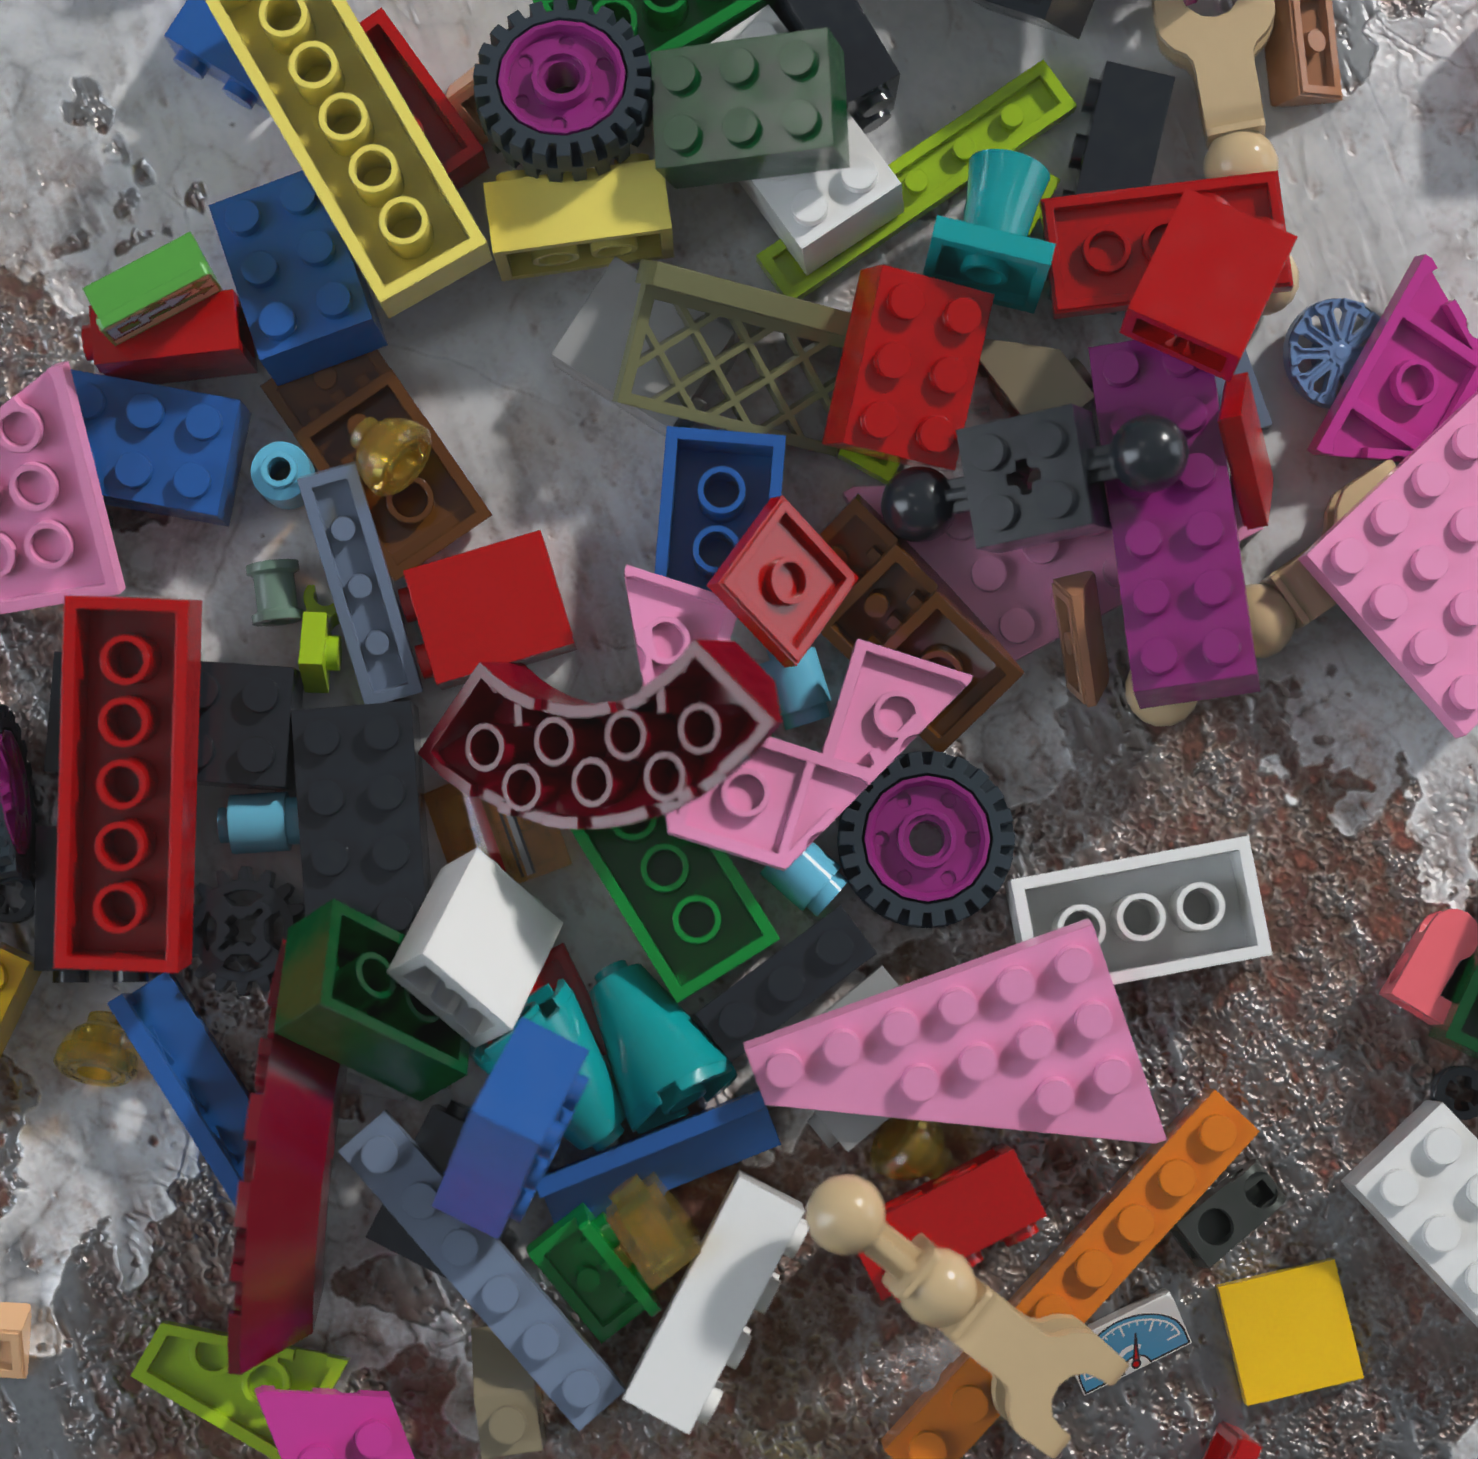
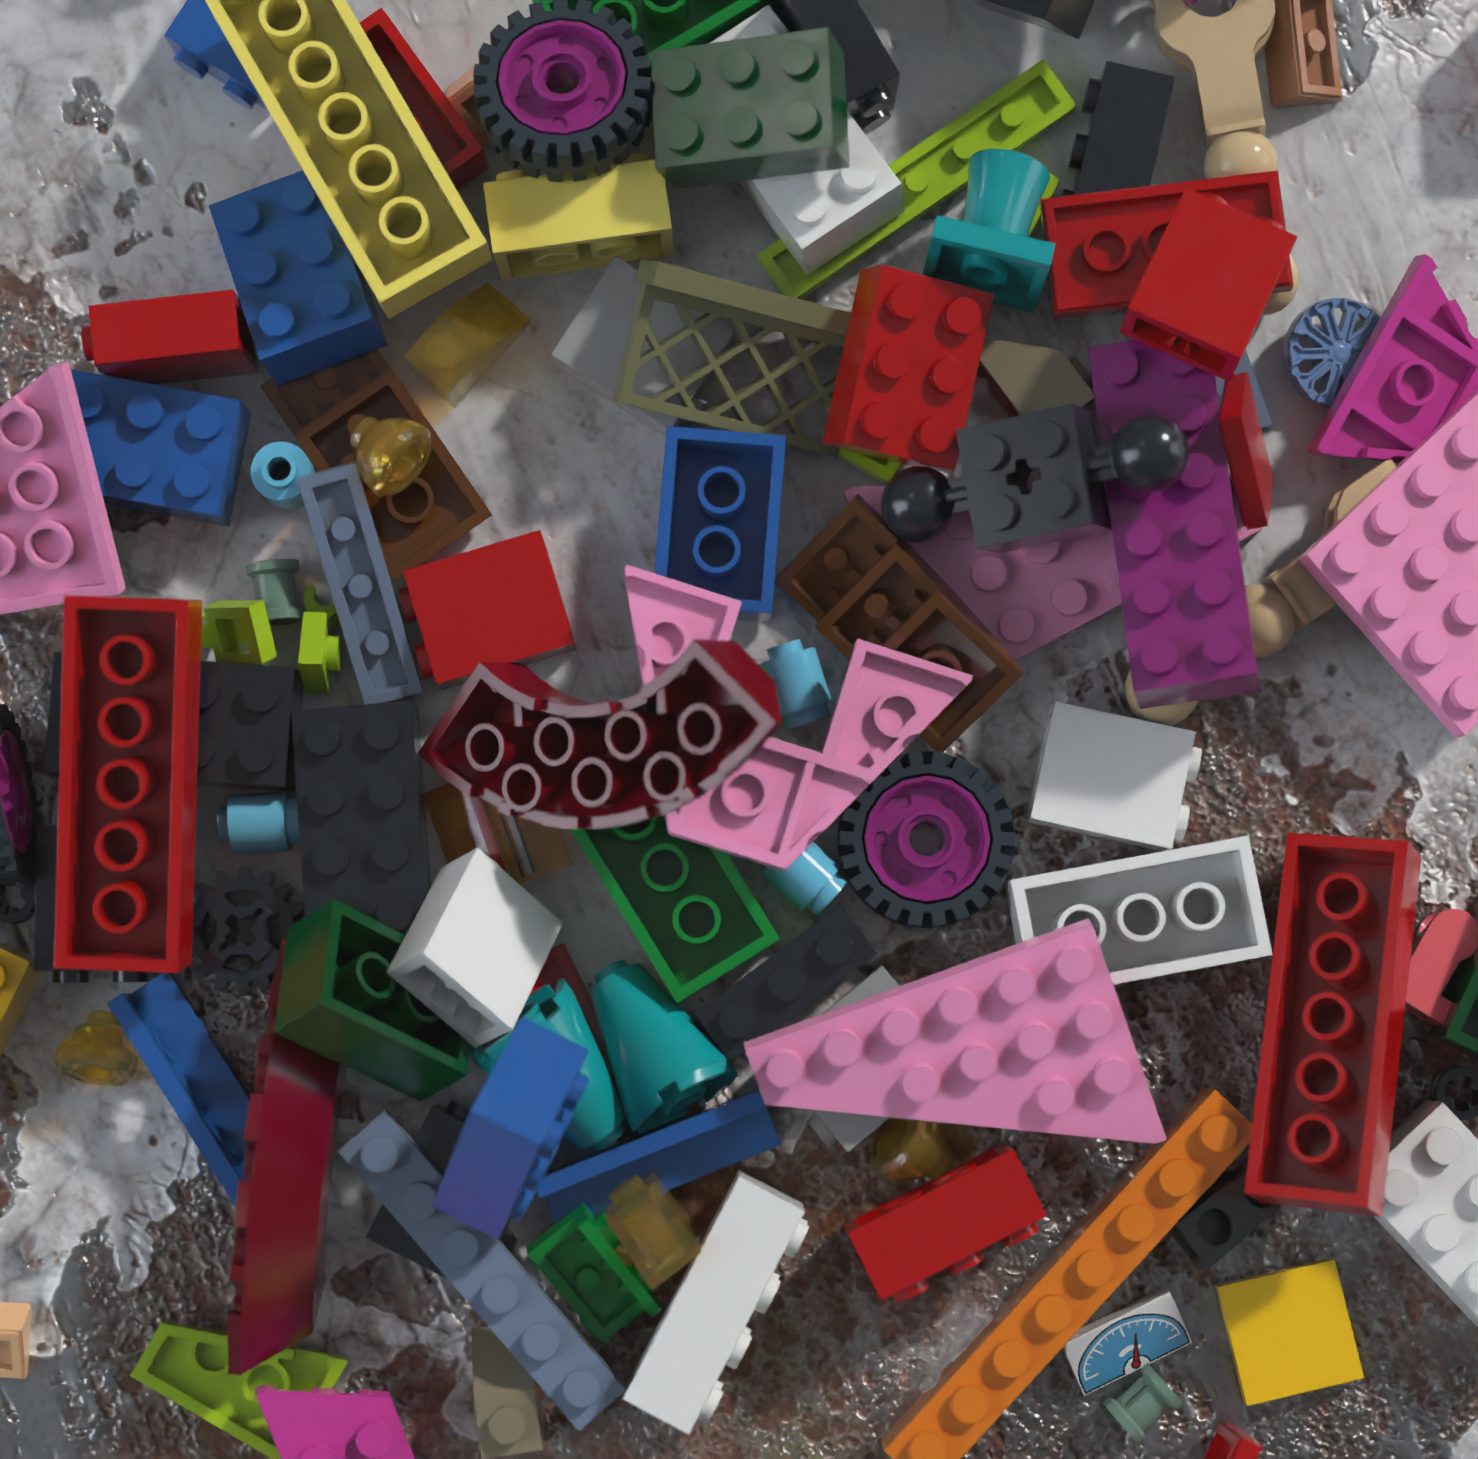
(151, 289): bright green panel -> none
(238, 632): none -> lime plate
(466, 342): none -> clear yellow slope
(783, 581): red tile -> none
(942, 1292): tan piece -> none
(1081, 636): nougat slope -> none
(1113, 777): none -> white brick
(1143, 1403): none -> sand green bush
(1334, 1024): none -> red brick

